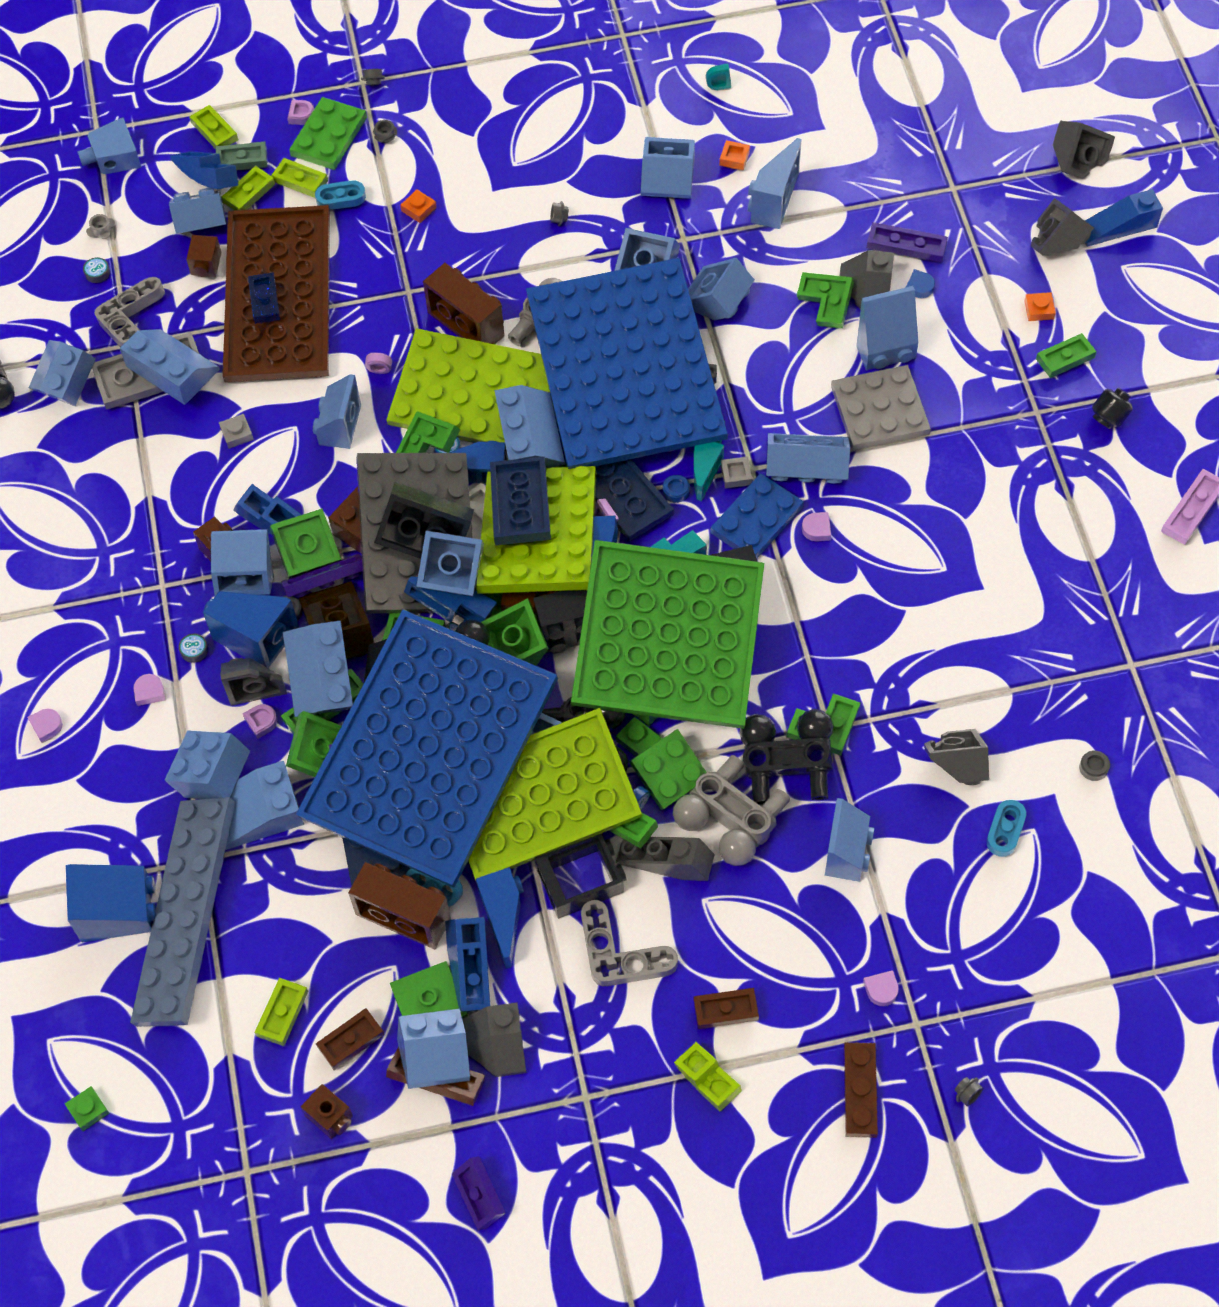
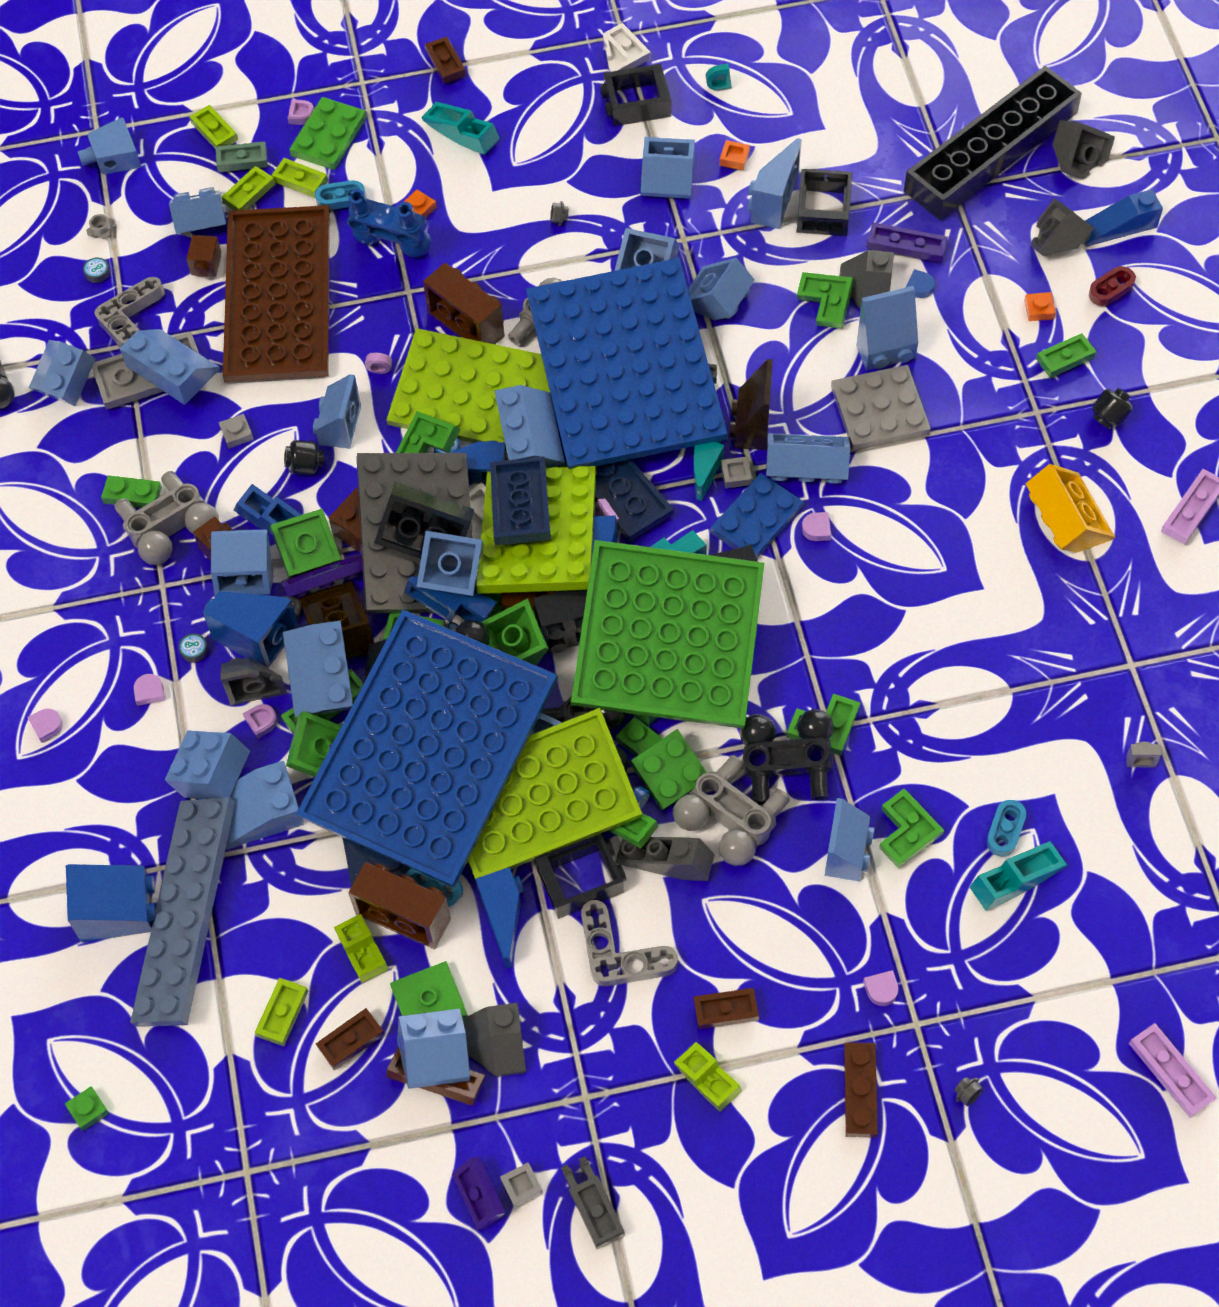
(137, 491): none -> bright green plate
(155, 522): none -> light grey piece
(206, 169): blue slope -> none
(264, 298): clear blue plate -> none
(303, 457): none -> black head
(327, 1112): reddish brown brick -> none
(361, 948): none -> lime slope
(372, 76): dark grey plate -> none
(378, 221): none -> blue piece
(384, 131): dark grey plate -> none
(445, 60): none -> reddish brown plate
(461, 127): none -> teal slope
(468, 962): blue slope -> none
(521, 1185): none -> light grey plate
(594, 1206): none -> dark grey hinge
(624, 49): none -> white wing
(638, 110): none -> black window
(676, 488): blue tile -> none
(753, 410): none -> dark brown slope
(824, 221): none -> black window
(915, 829): none -> bright green plate
(961, 755): dark grey slope -> none
(991, 142): none -> black brick
(1017, 875): none -> teal slope
(1068, 509): none -> yellow slope
(1094, 765): dark grey tile -> none
(1110, 288): none -> dark red plate
(1143, 755): none -> light grey plate
(1172, 1070): none -> lavender plate

